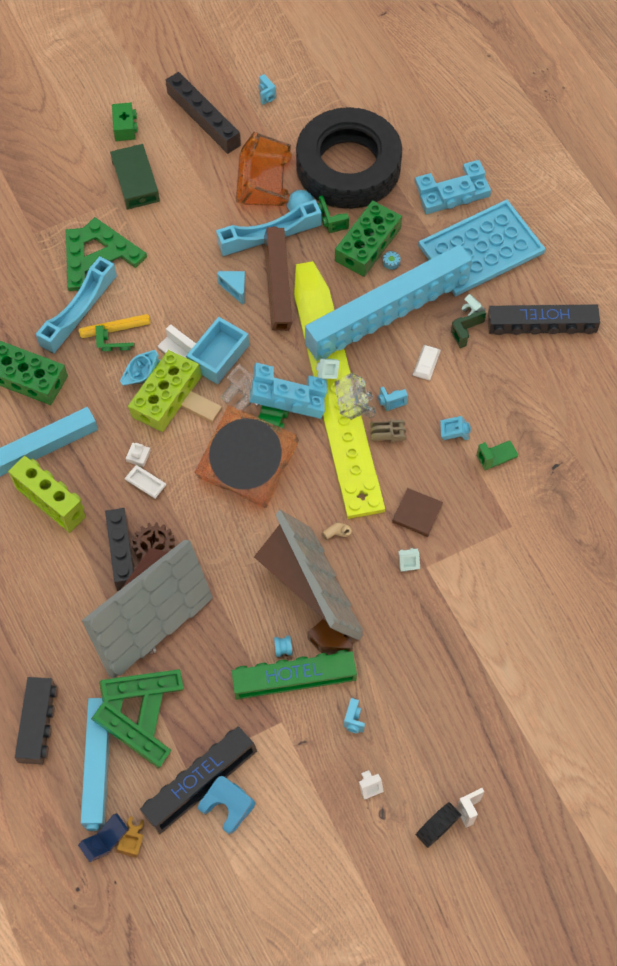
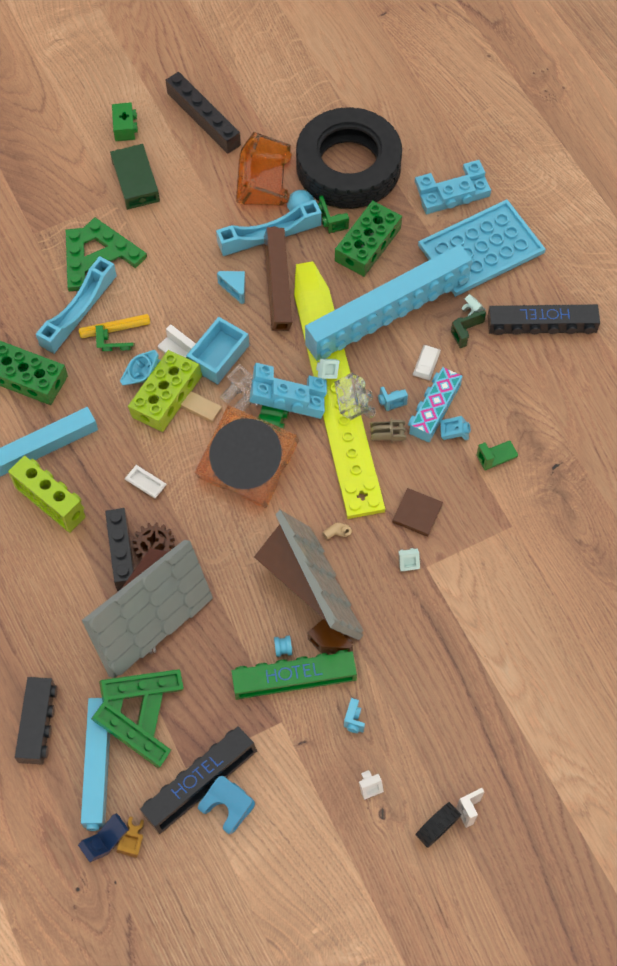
(138, 454): white tile -> none
(267, 89): medium azure bracket -> none
(391, 260): medium azure tile -> none
(435, 405): none -> brick

